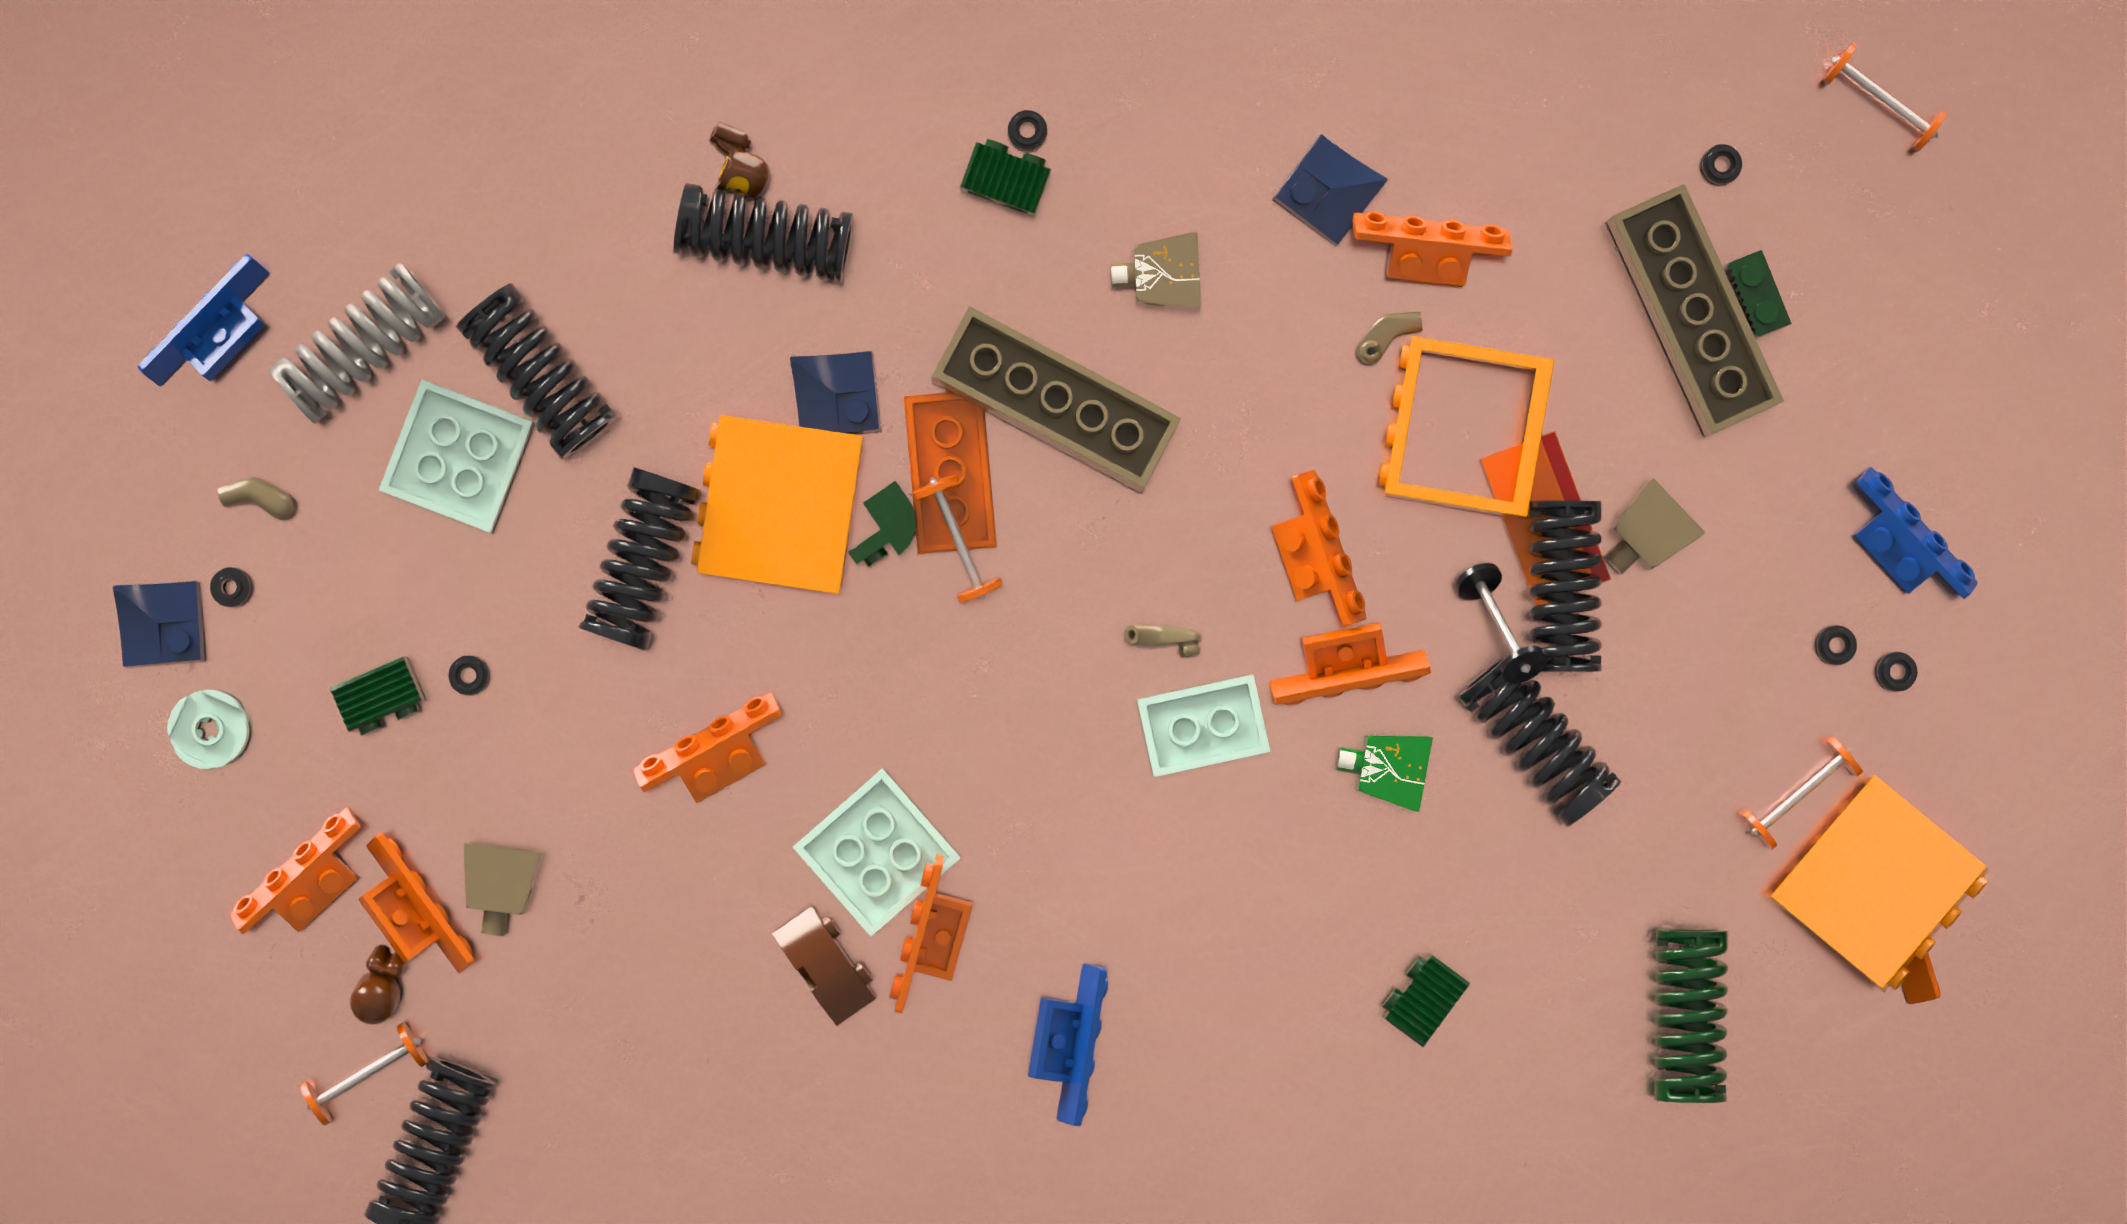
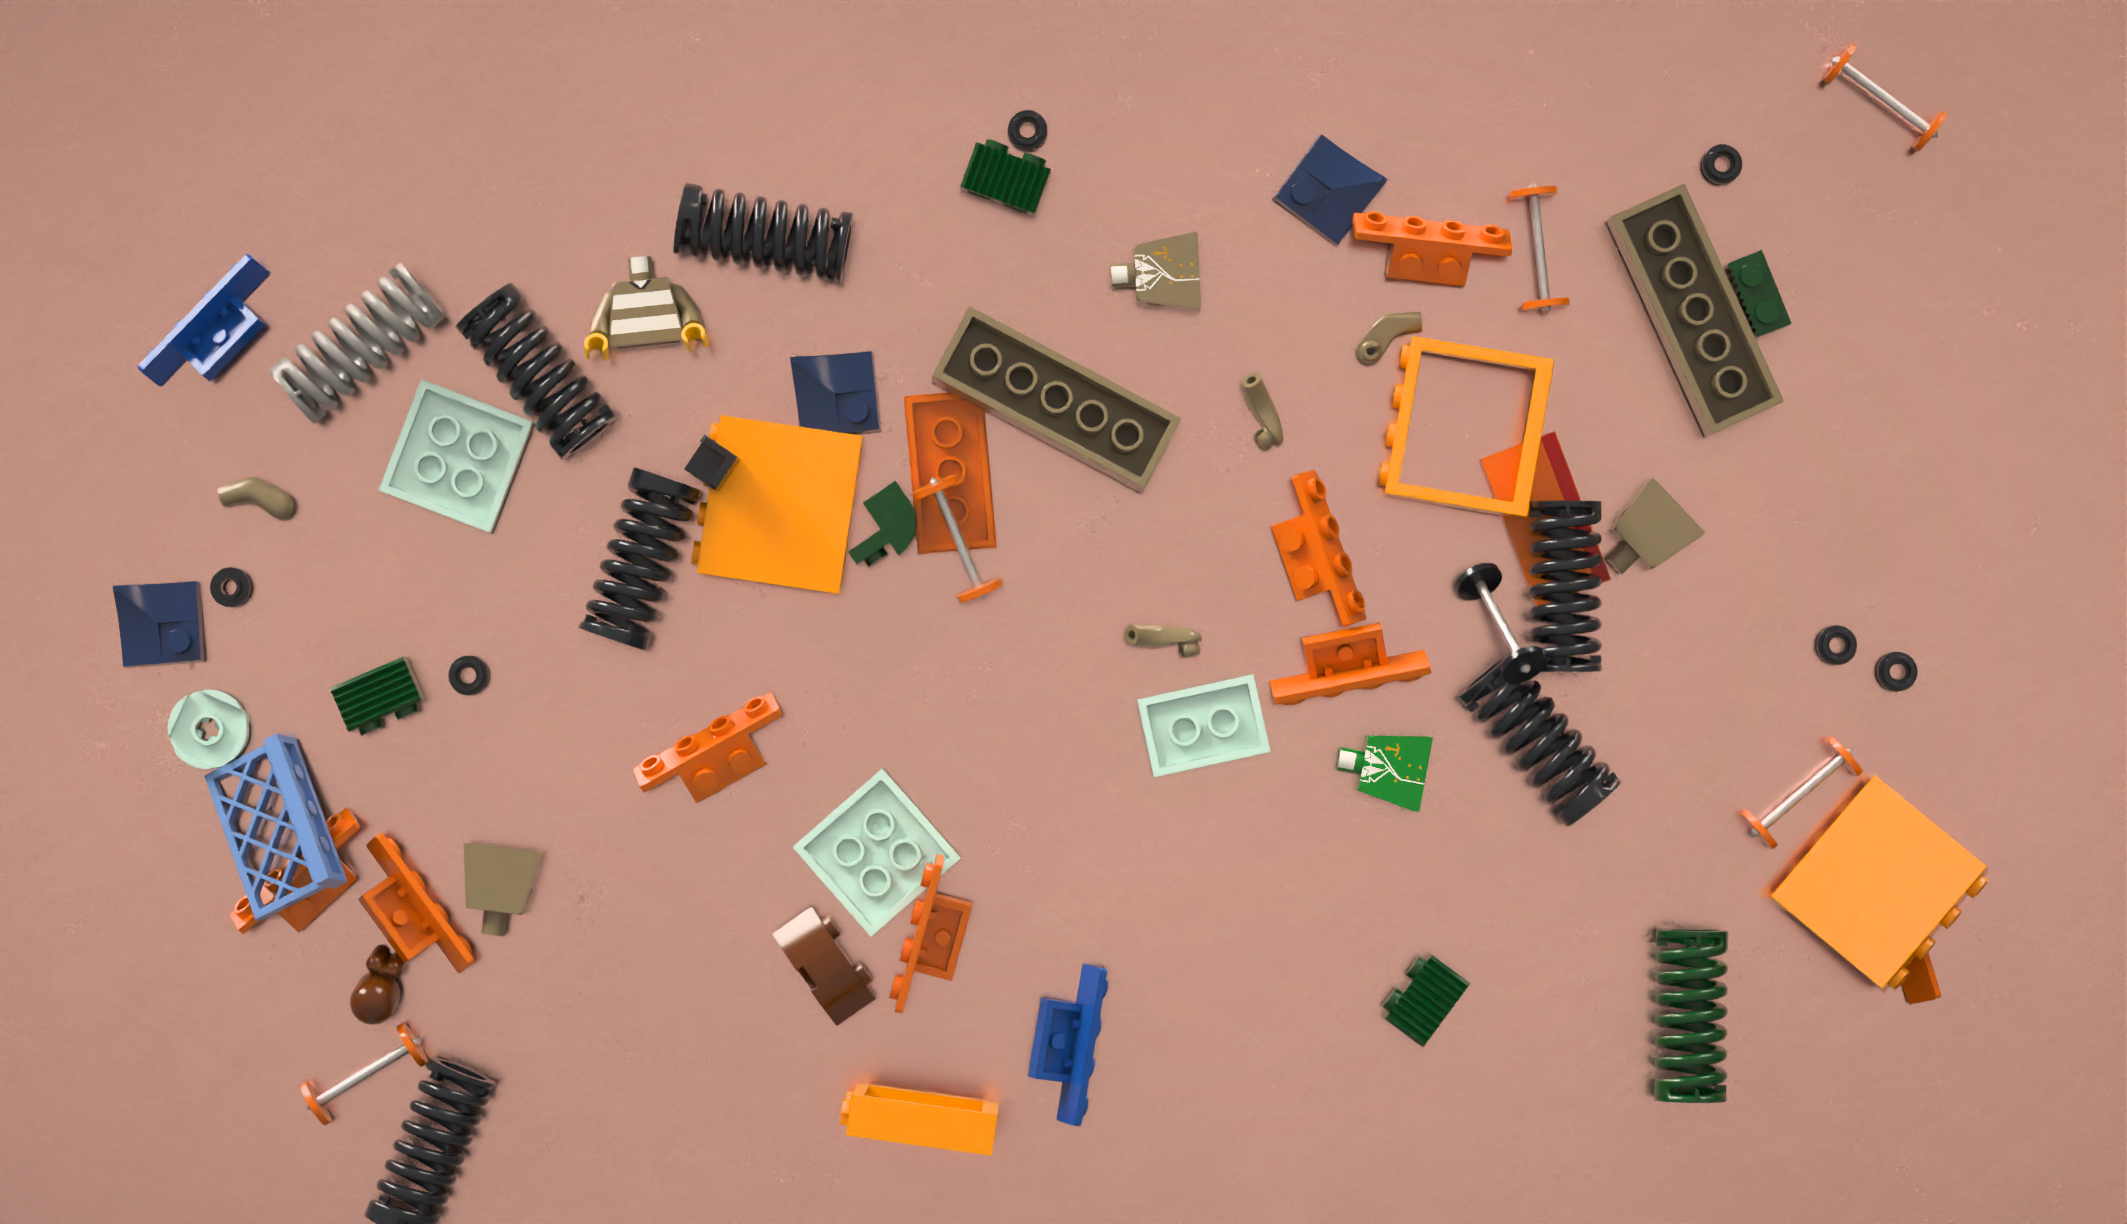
(305, 815): none -> medium blue fence
(644, 313): none -> torso
(712, 463): none -> black panel
(741, 169): reddish brown piece -> none
(920, 1118): none -> light orange window
(1264, 411): none -> dark tan arm
(1533, 193): none -> axle
(1905, 543): blue bracket -> none

